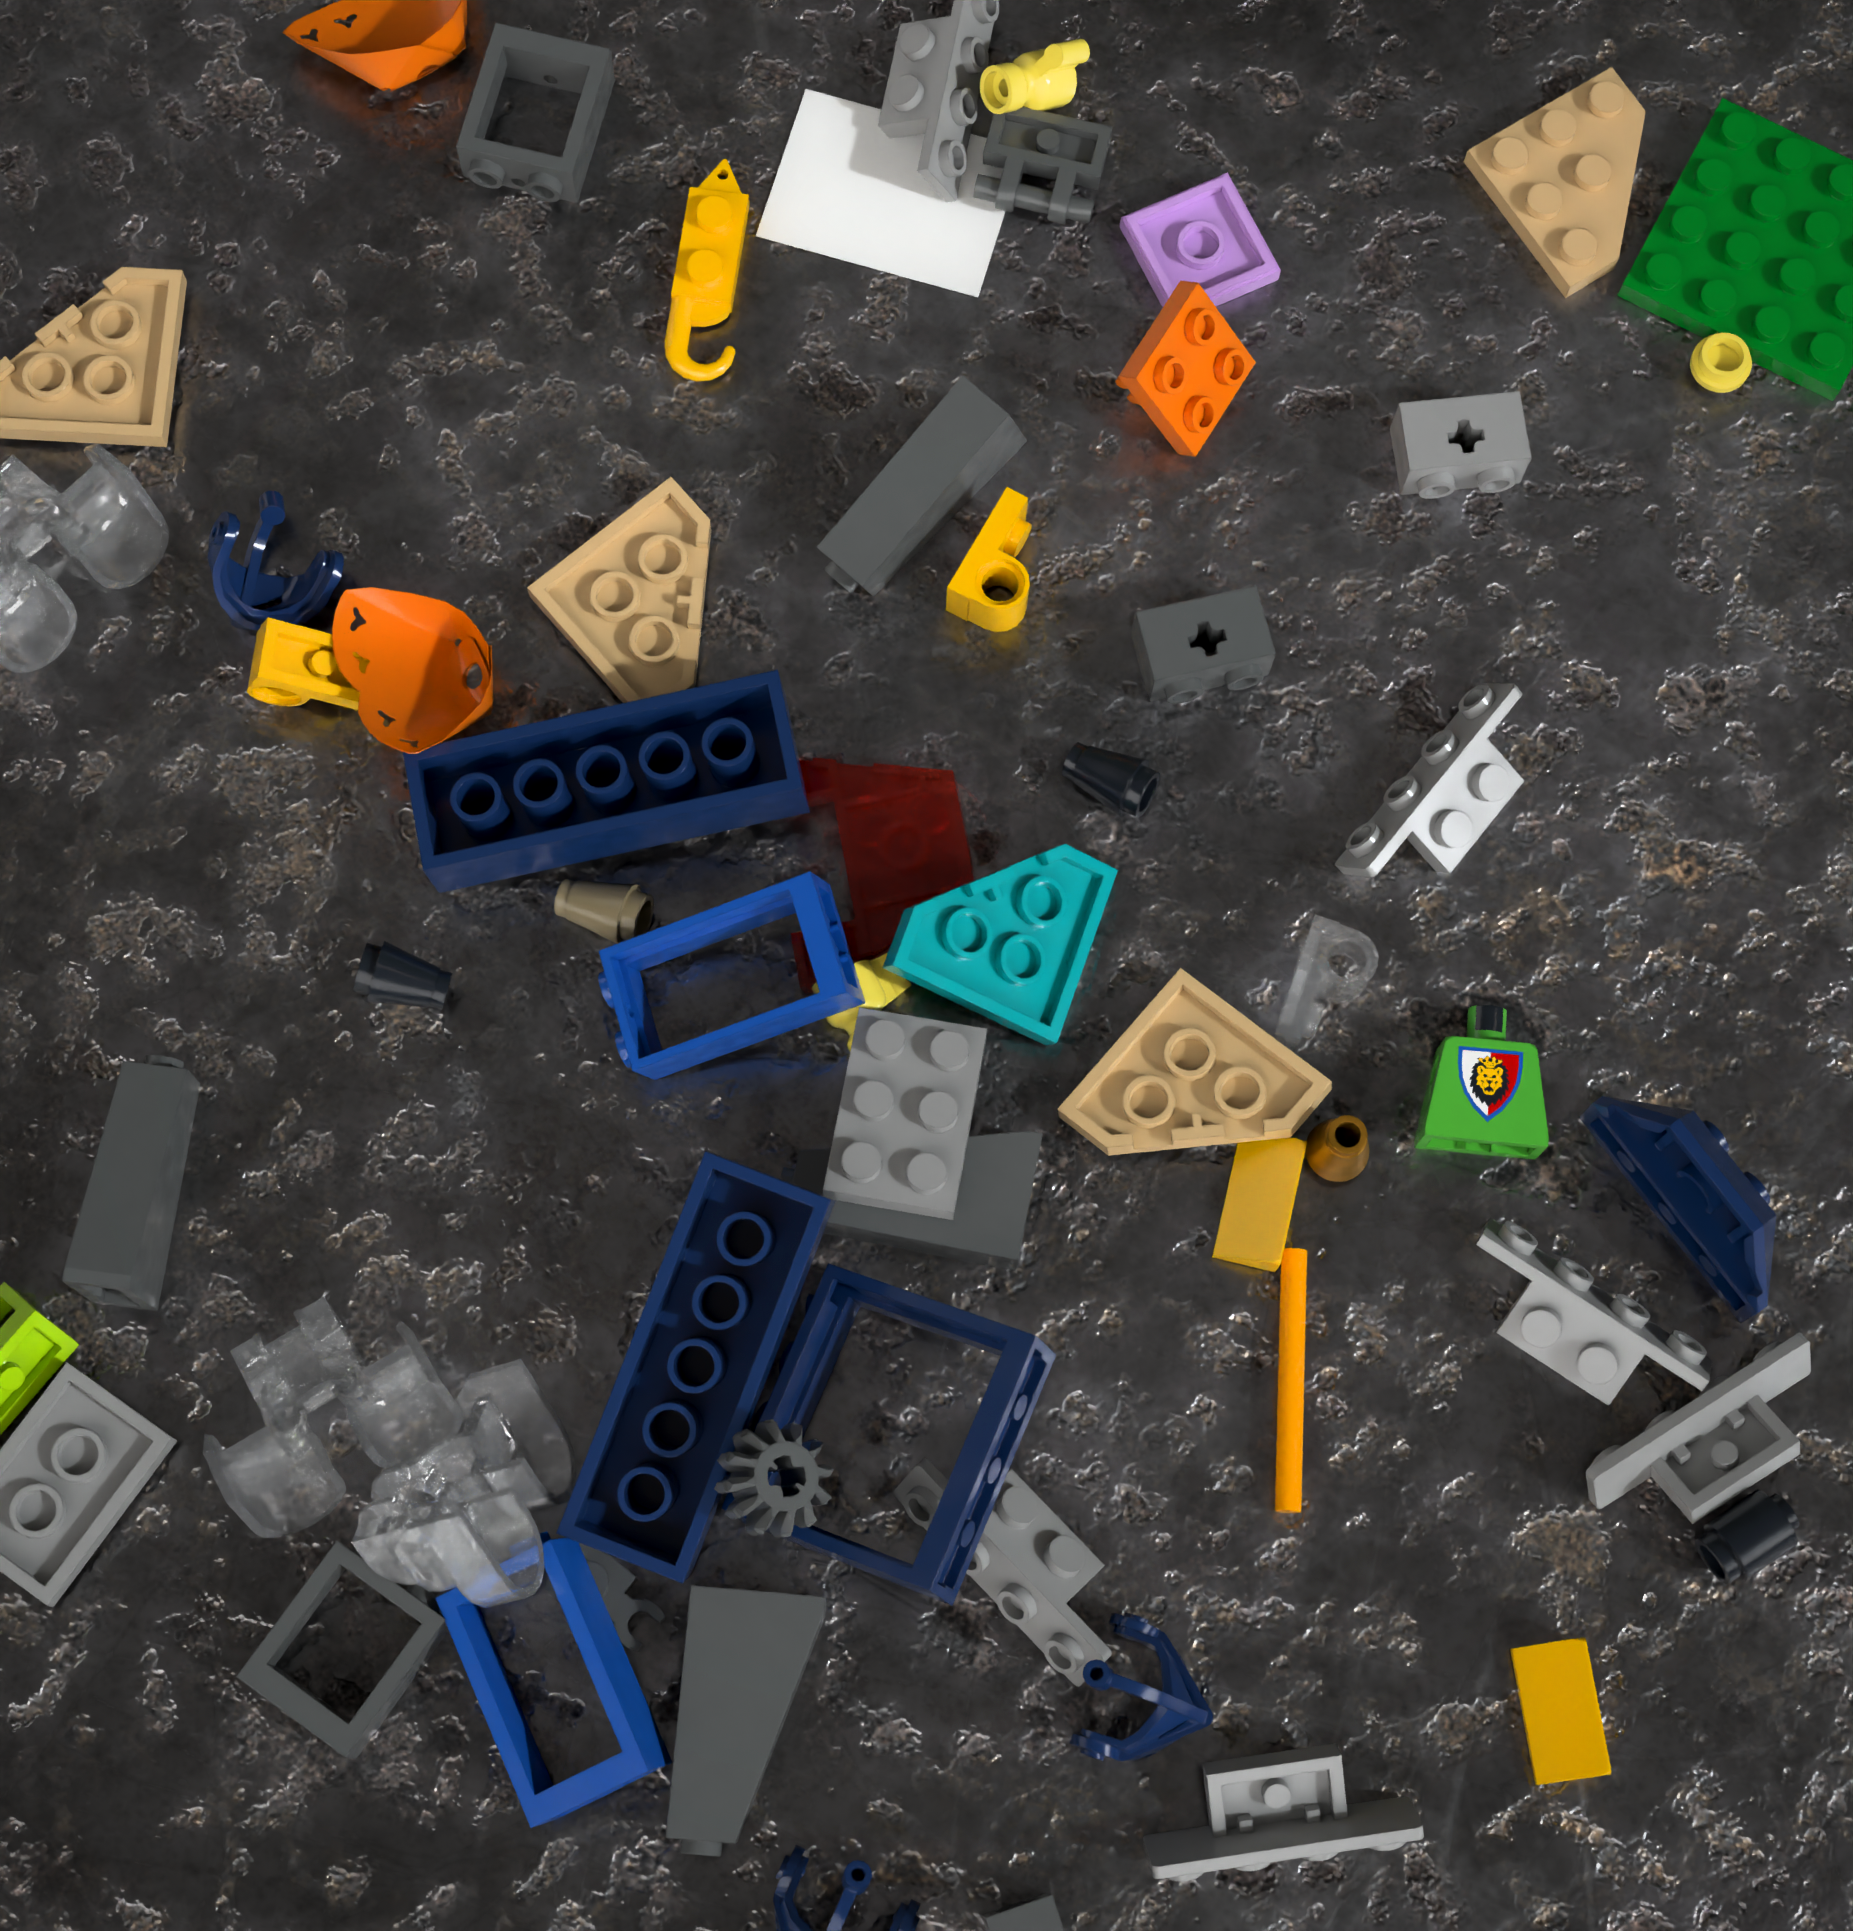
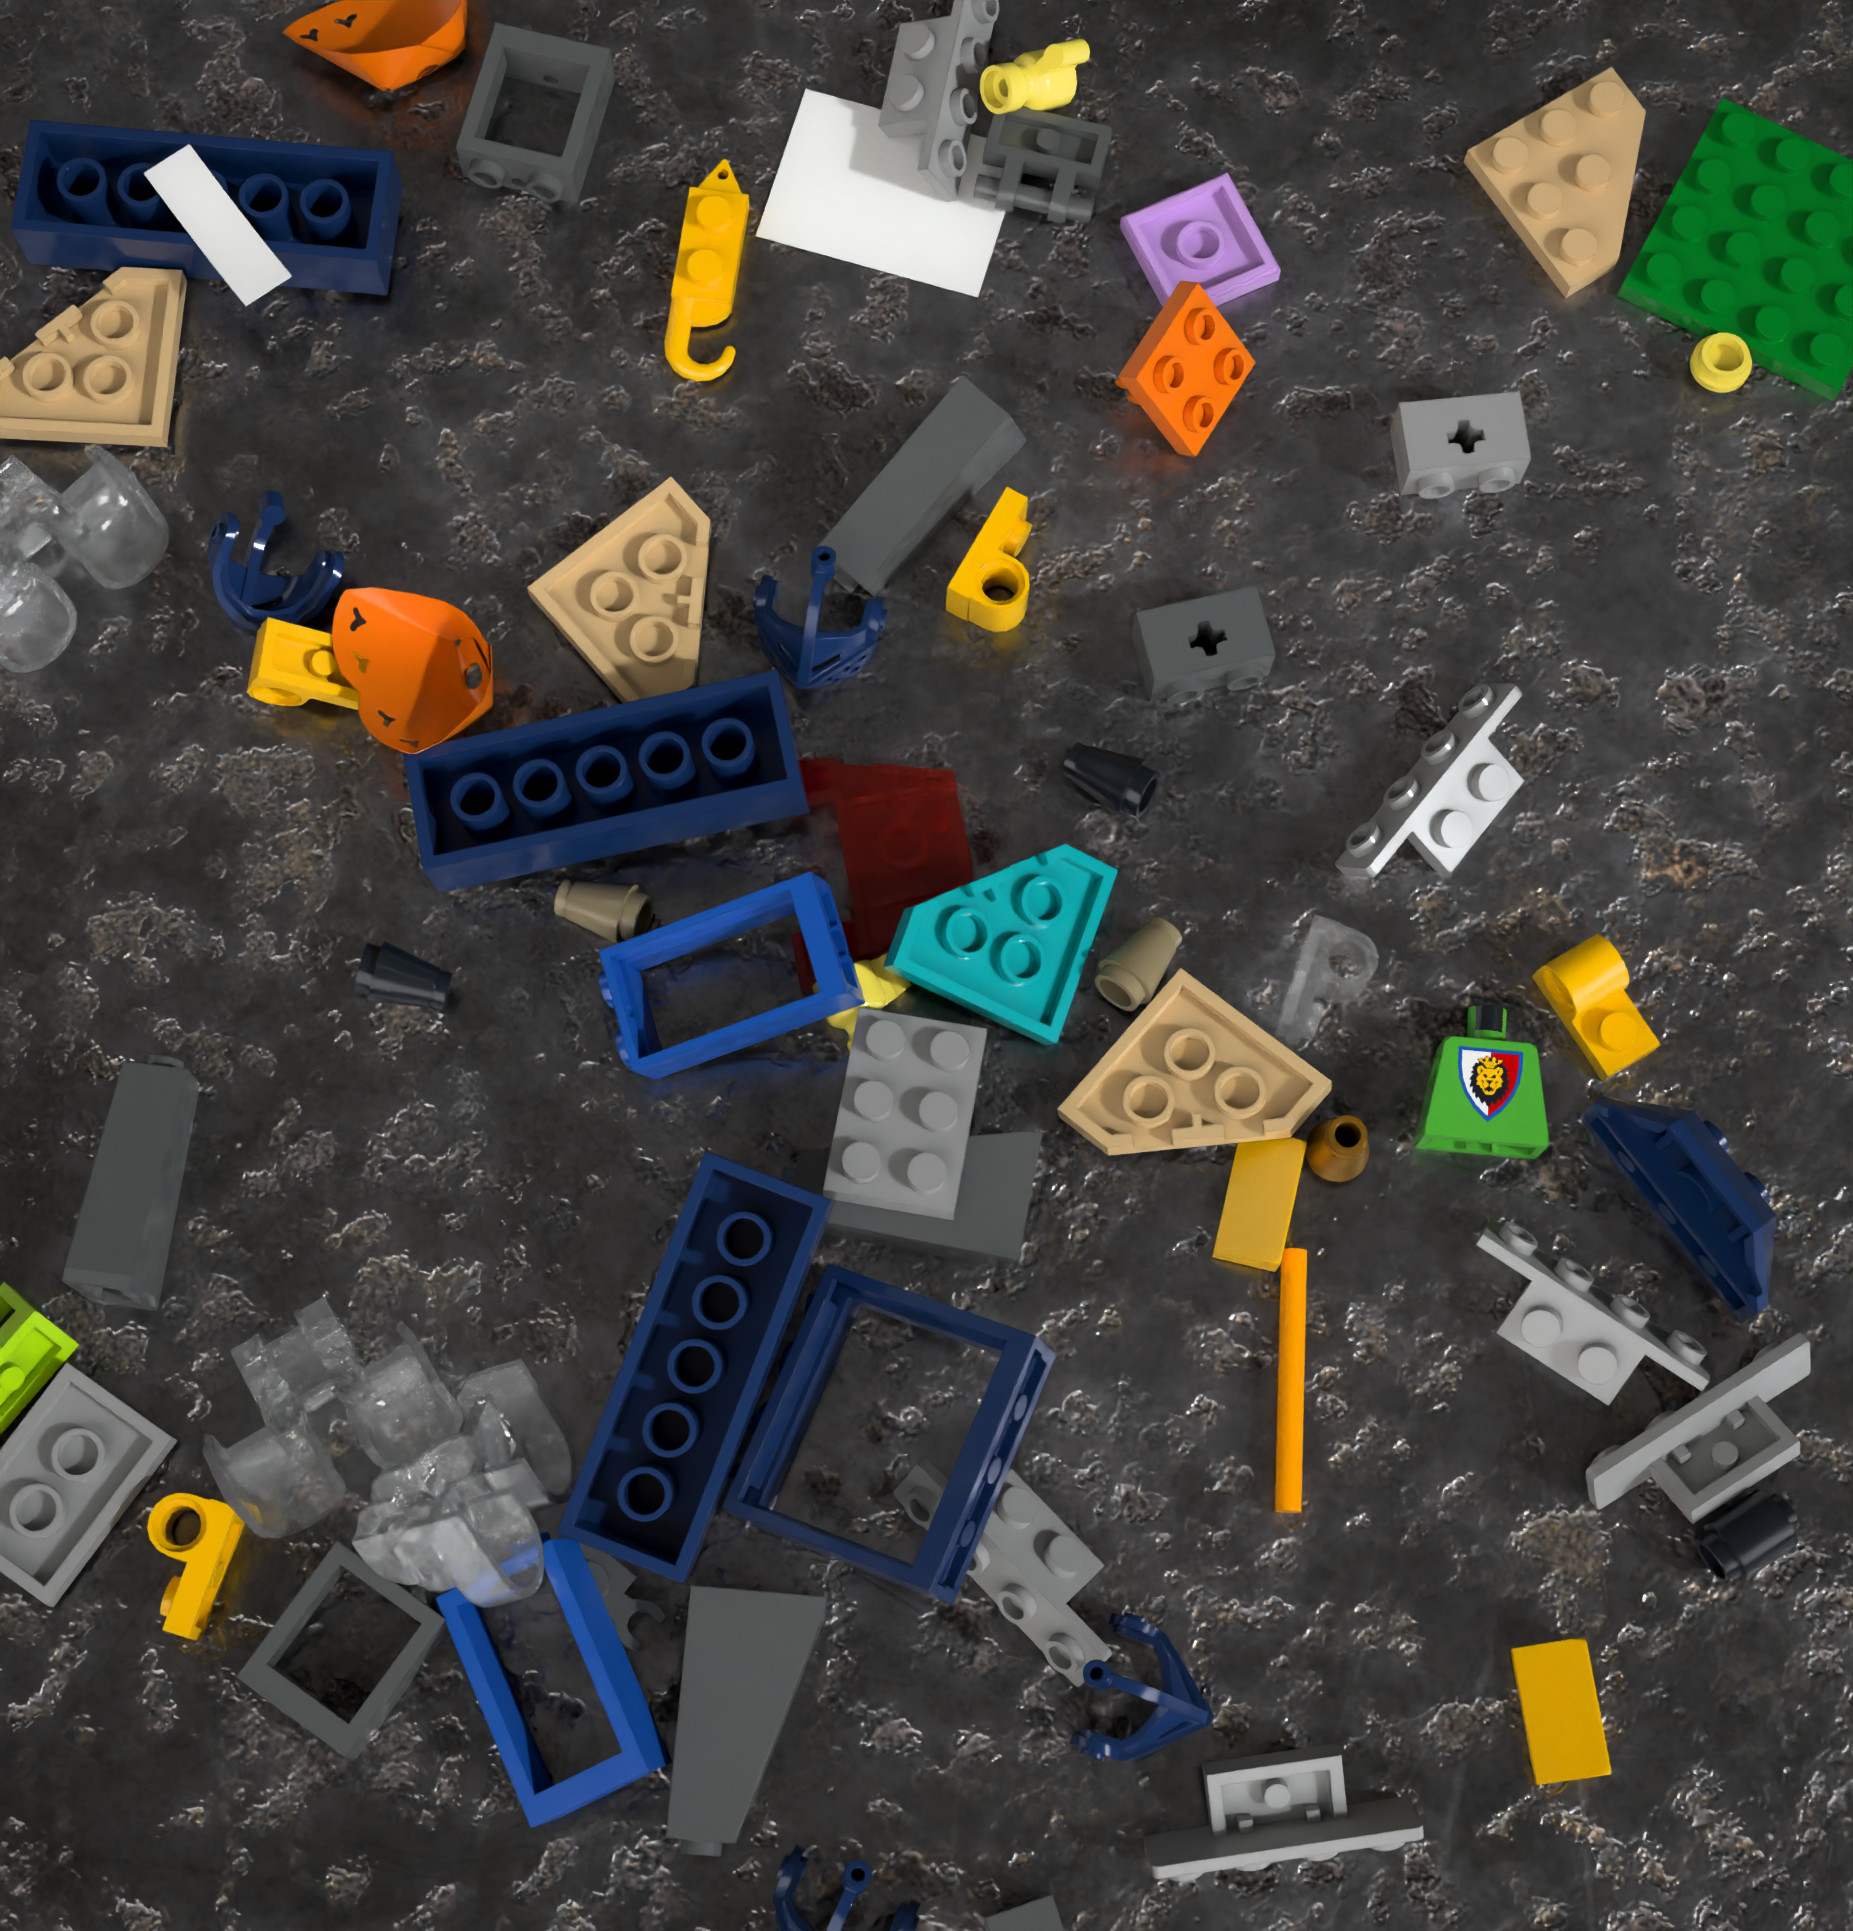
(192, 1597): none -> yellow plate
(217, 225): none -> white sticker
(315, 206): none -> dark blue brick
(774, 1505): dark grey gear -> none
(808, 644): none -> dark blue helmet
(1137, 966): none -> dark tan cone
(1590, 999): none -> yellow plate

